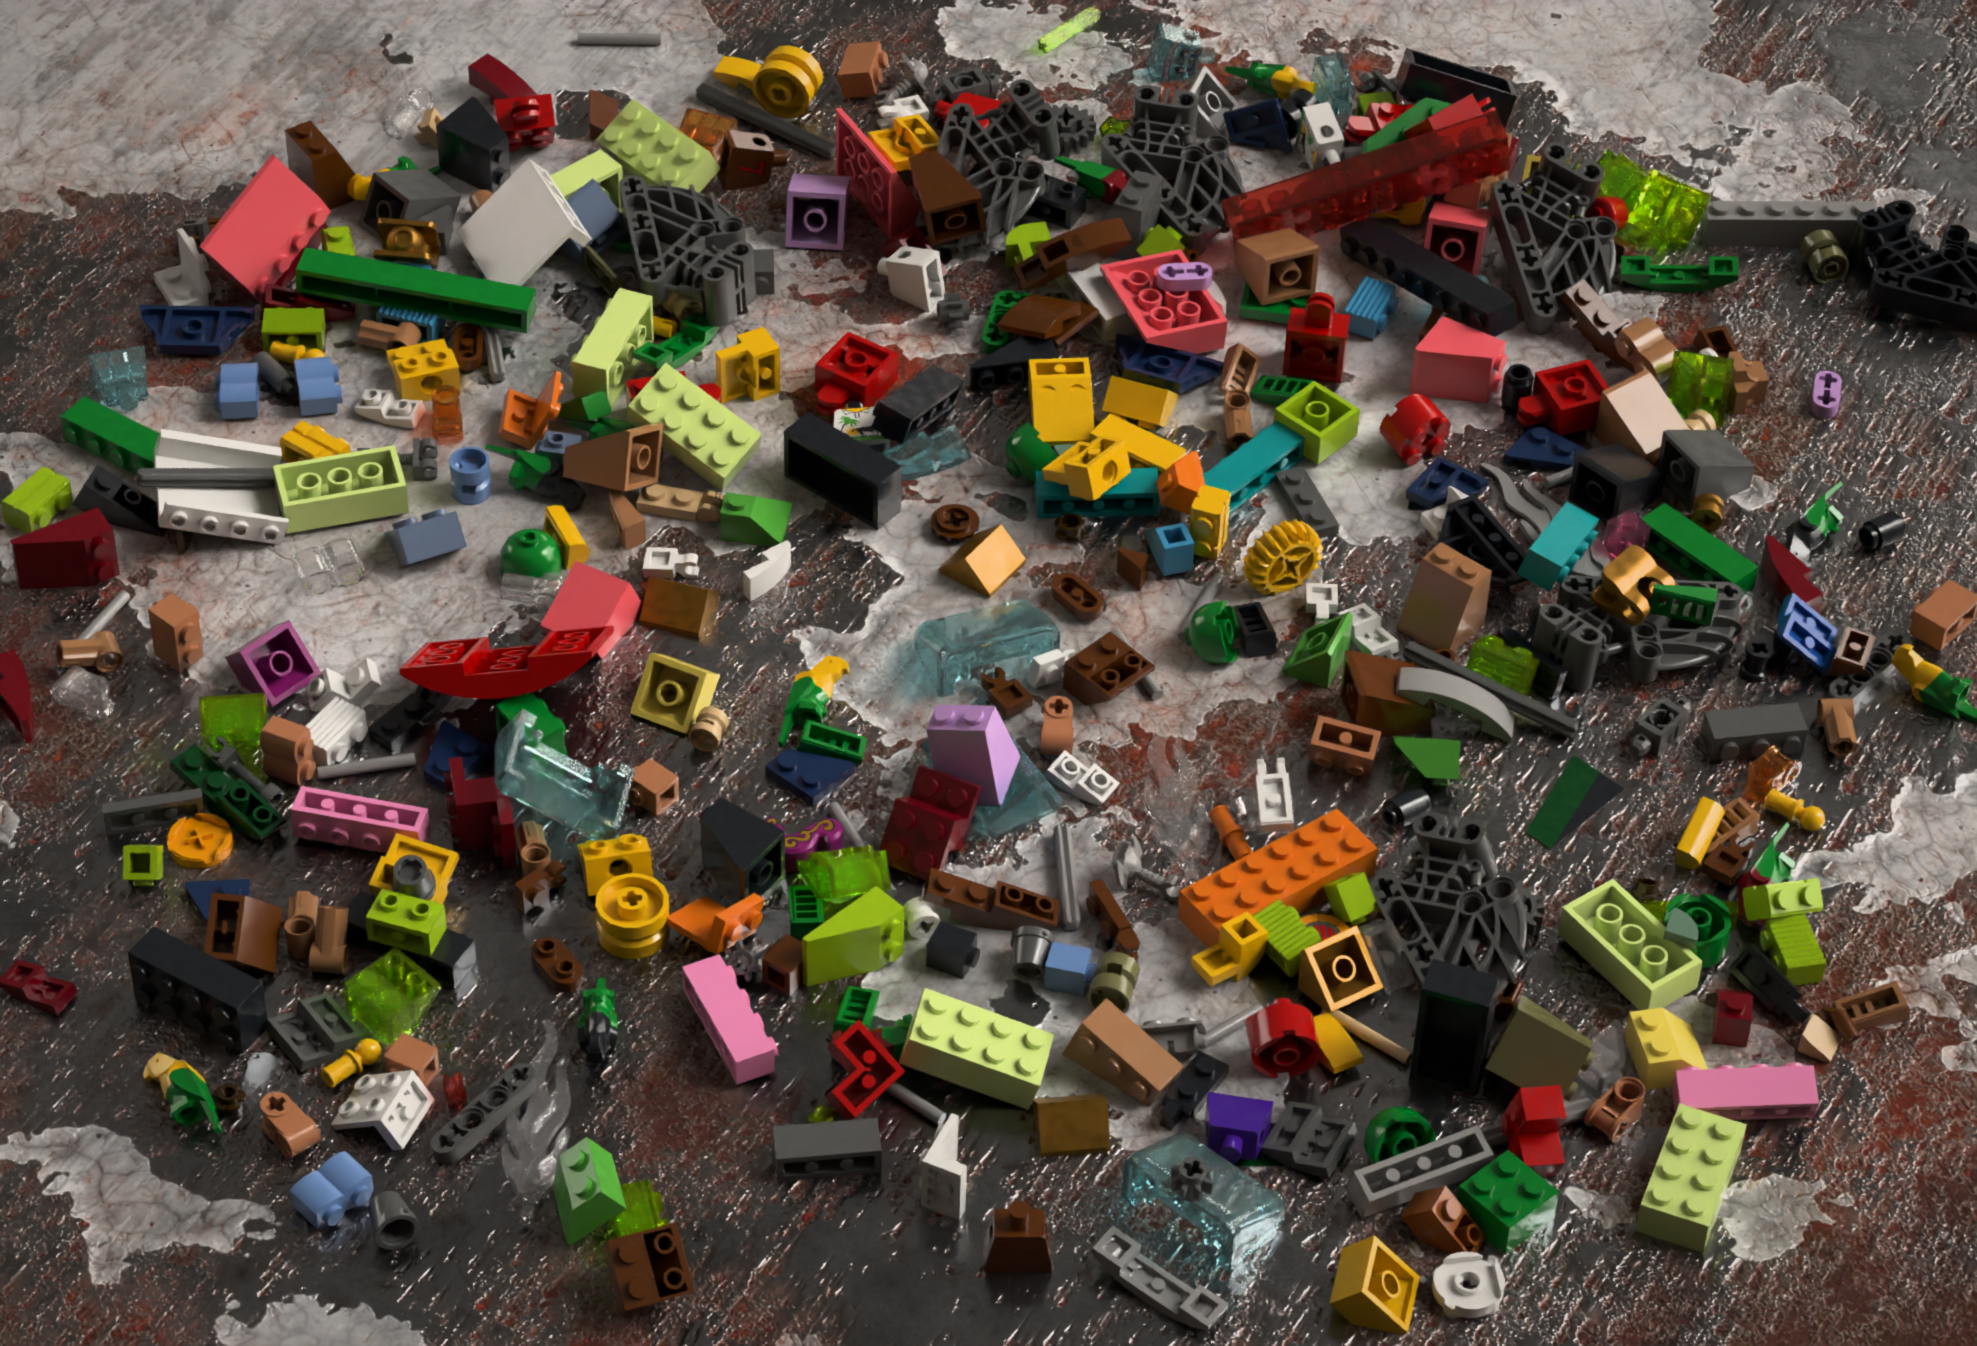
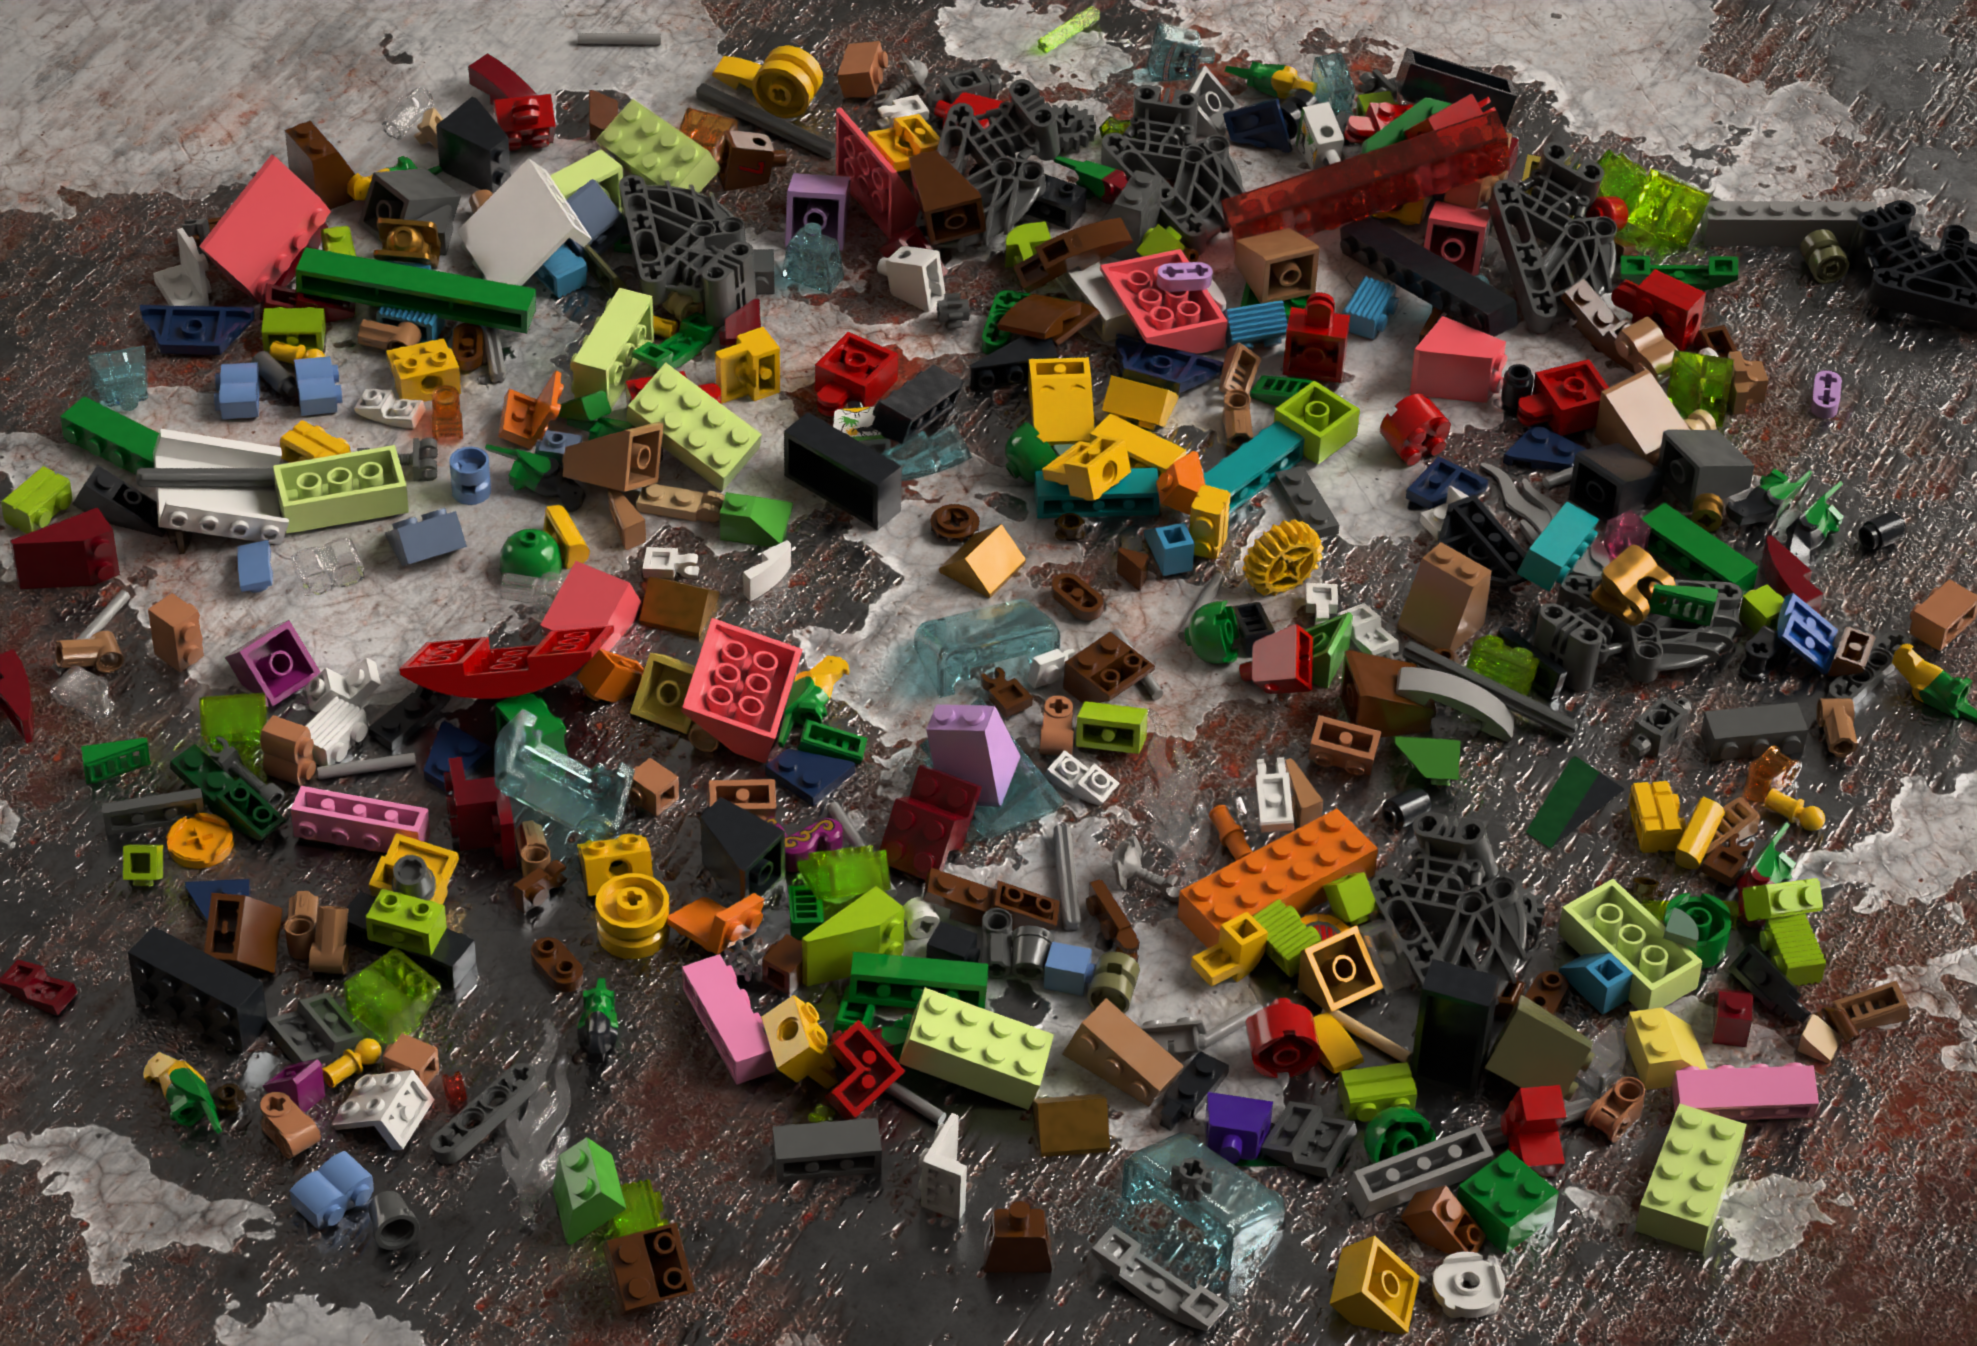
(104, 760): none -> green slope
(255, 566): none -> medium blue slope
(301, 1082): none -> magenta slope
(563, 271): none -> dark azure brick
(610, 676): none -> orange slope
(740, 322): none -> dark red slope
(741, 688): none -> coral slope
(754, 796): none -> nougat brick
(799, 1042): none -> yellow brick
(813, 259): none -> clear light blue torso
(901, 979): none -> green brick
(997, 942): none -> dark grey piece
(1111, 727): none -> lime brick
(1256, 324): none -> dark azure brick
(1281, 662): none -> torso
(1306, 800): none -> medium nougat slope
(1375, 1088): none -> lime brick
(1549, 991): none -> reddish brown plate
(1599, 979): none -> dark azure slope
(1656, 816): none -> yellow brick
(1666, 301): none -> red brick
(1761, 608): none -> lime brick
(1766, 500): none -> animal

